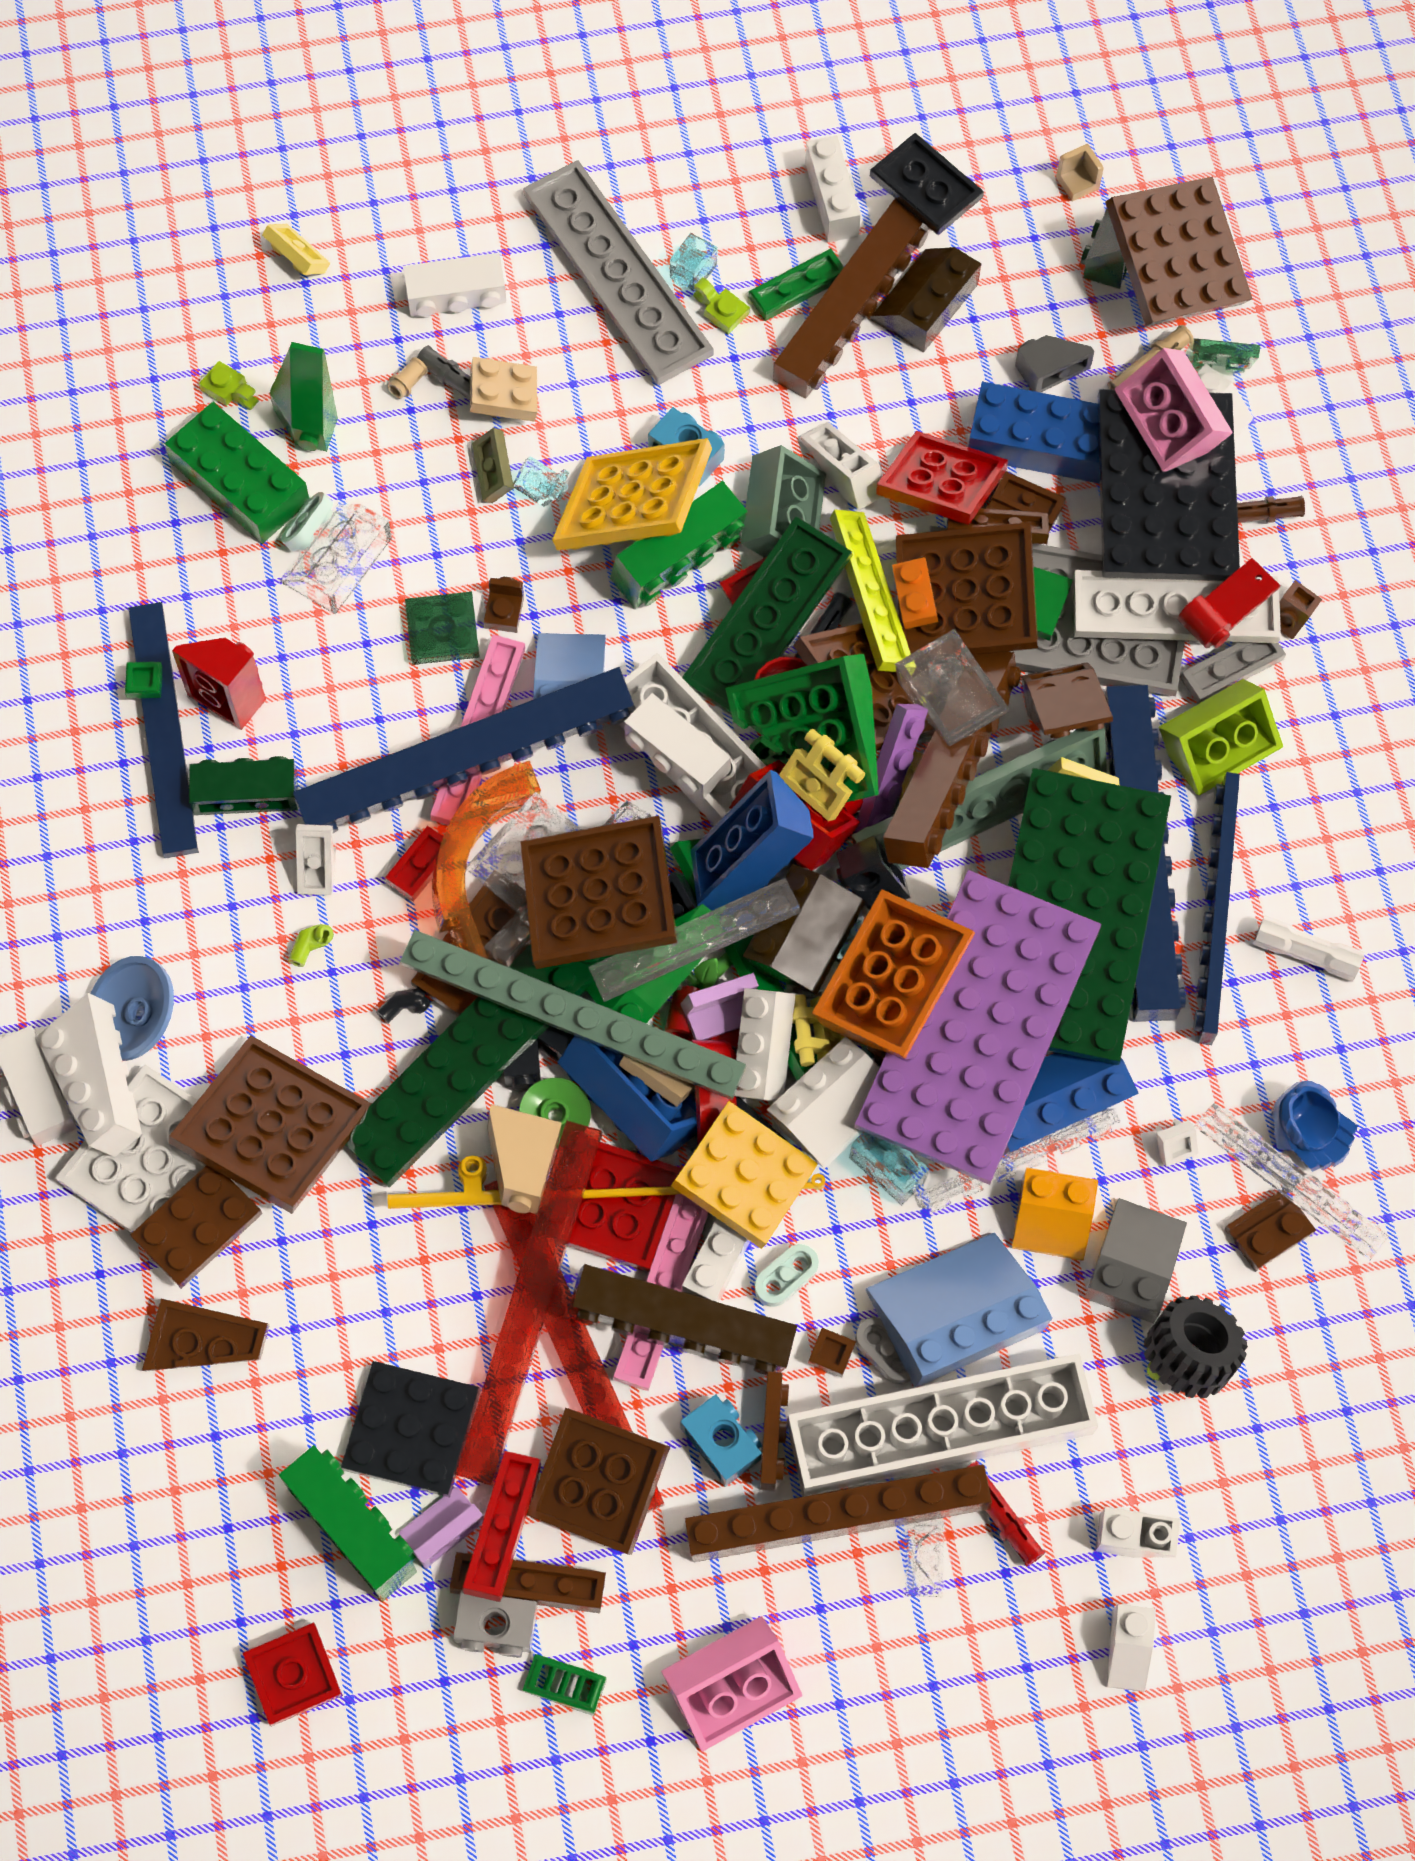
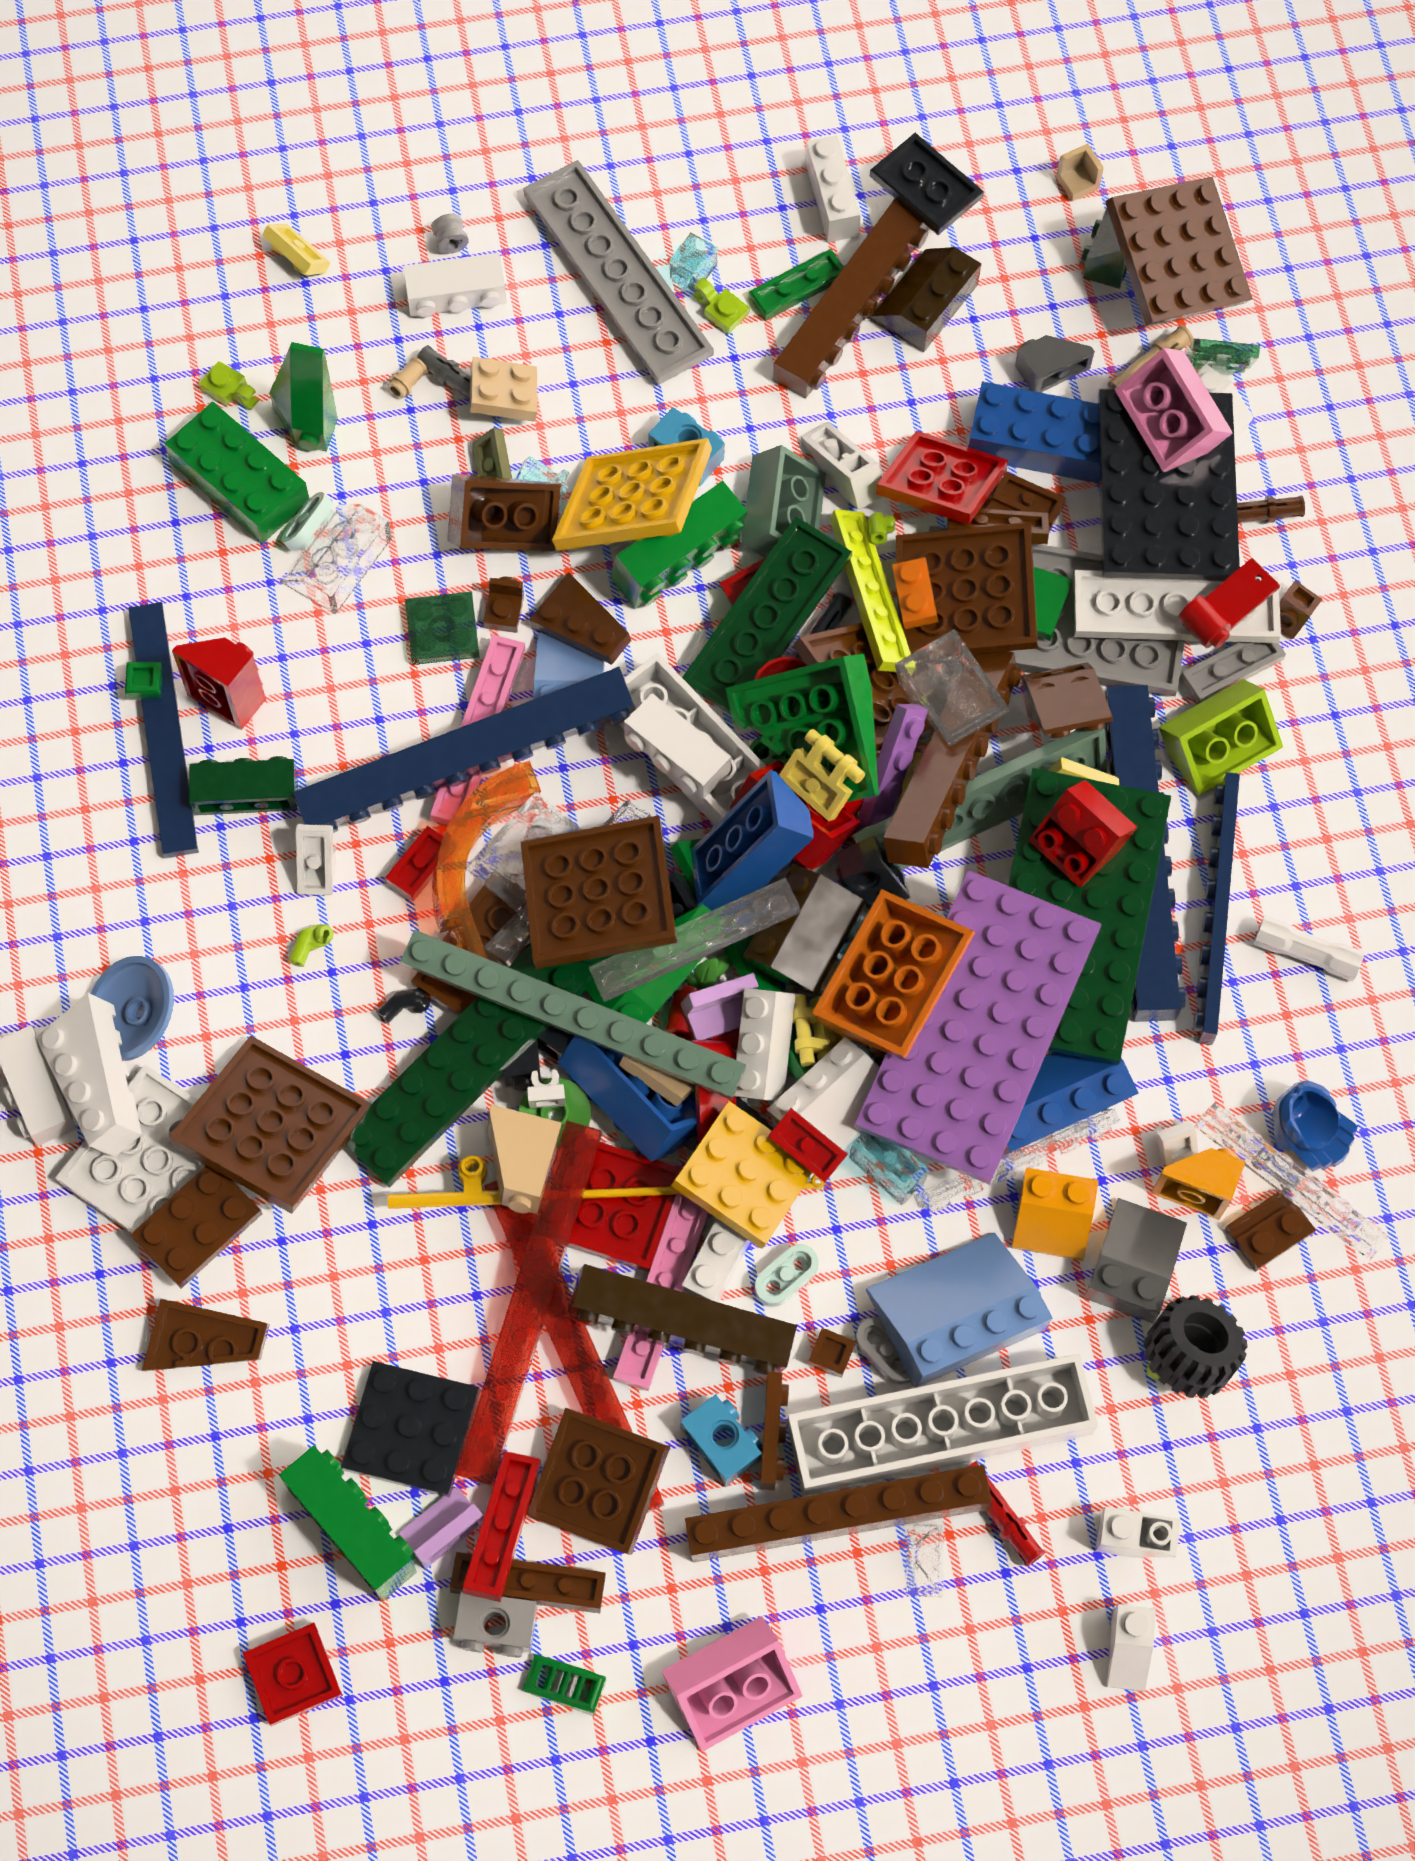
(449, 233): none -> light grey wheel
(502, 513): none -> reddish brown slope
(546, 1094): none -> white tile
(580, 621): none -> reddish brown wing
(808, 1145): none -> red plate
(880, 526): none -> lime arm
(1082, 833): none -> red slope
(1202, 1181): none -> light orange slope

